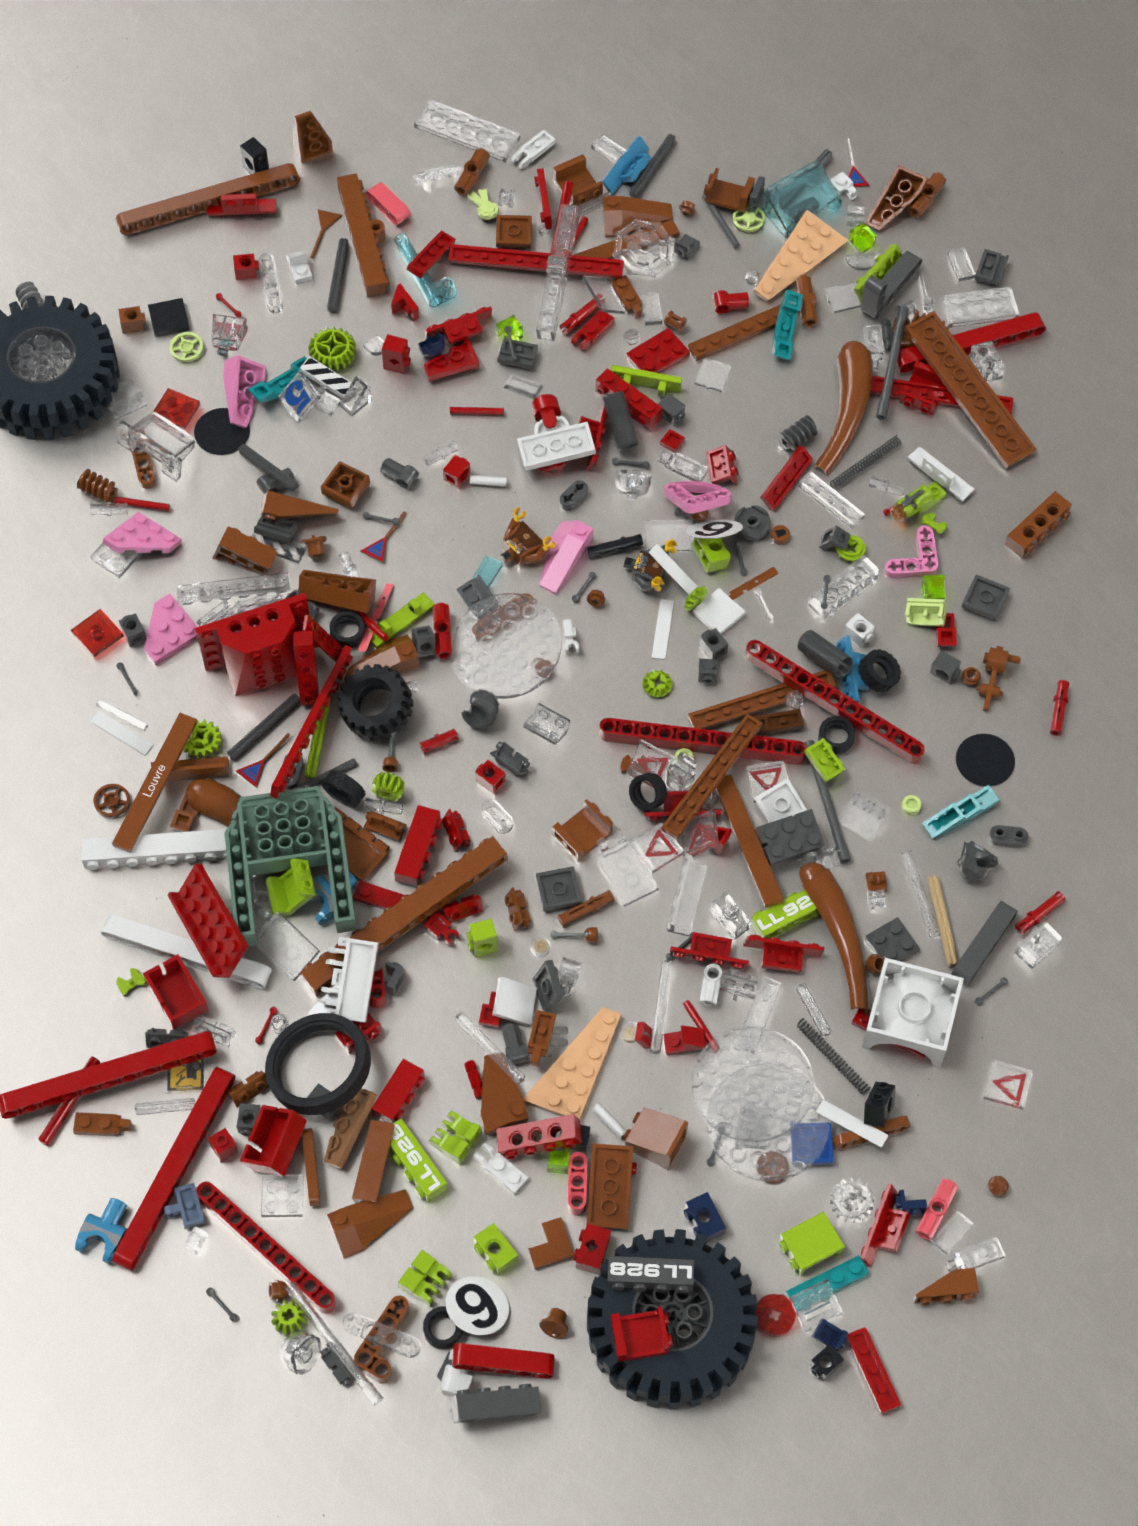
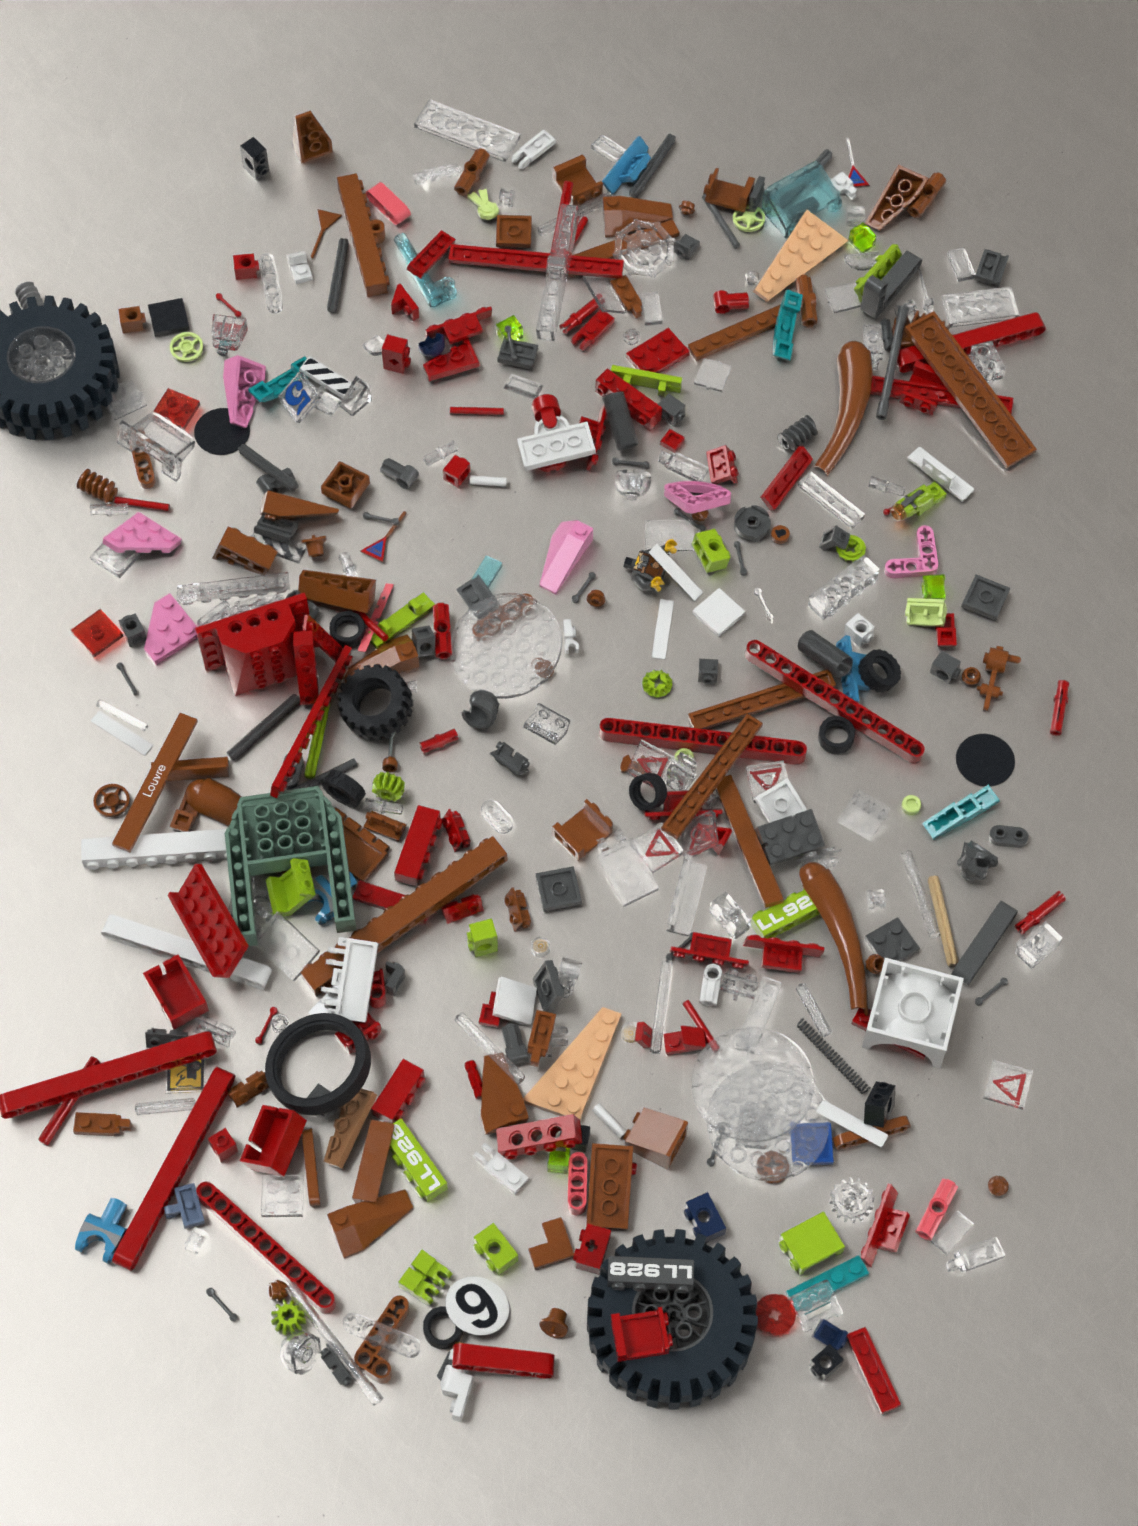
(136, 980): lime piece -> none
(196, 201): dark orange beam -> none
(200, 740): lime gear -> none
(241, 204): red bracket -> none
(247, 1111): dark grey brick -> none
(252, 772): piece -> none
(342, 353): lime gear -> none
(439, 927): red plate -> none
(465, 1136): lime legs -> none
(493, 783): red brick -> none
(495, 1404): dark grey brick -> none
(523, 543): torso -> none
(541, 183): red plate -> none
(570, 493): dark grey beam -> none
(589, 934): hinge -> none
(592, 904): dark orange pin -> none
(623, 543): black pin -> none
(675, 321): dark orange bush -> none
(695, 598): lime gear -> none
(713, 651): dark grey brick -> none
(714, 529): white sticker -> none
(751, 583): dark orange piece -> none
(780, 722): reddish brown plate -> none
(794, 699): clear plate -> none
(824, 760): lime bracket -> none
(826, 579): dark grey hinge -> none
(844, 856): dark grey piece -> none
(865, 461): dark grey piece -> none
(876, 881): dark orange tile -> none
(913, 1207): dark blue bracket -> none
(928, 519): lime piece -> none
(953, 1286): dark orange slope -> none
(1055, 505): dark orange brick -> none

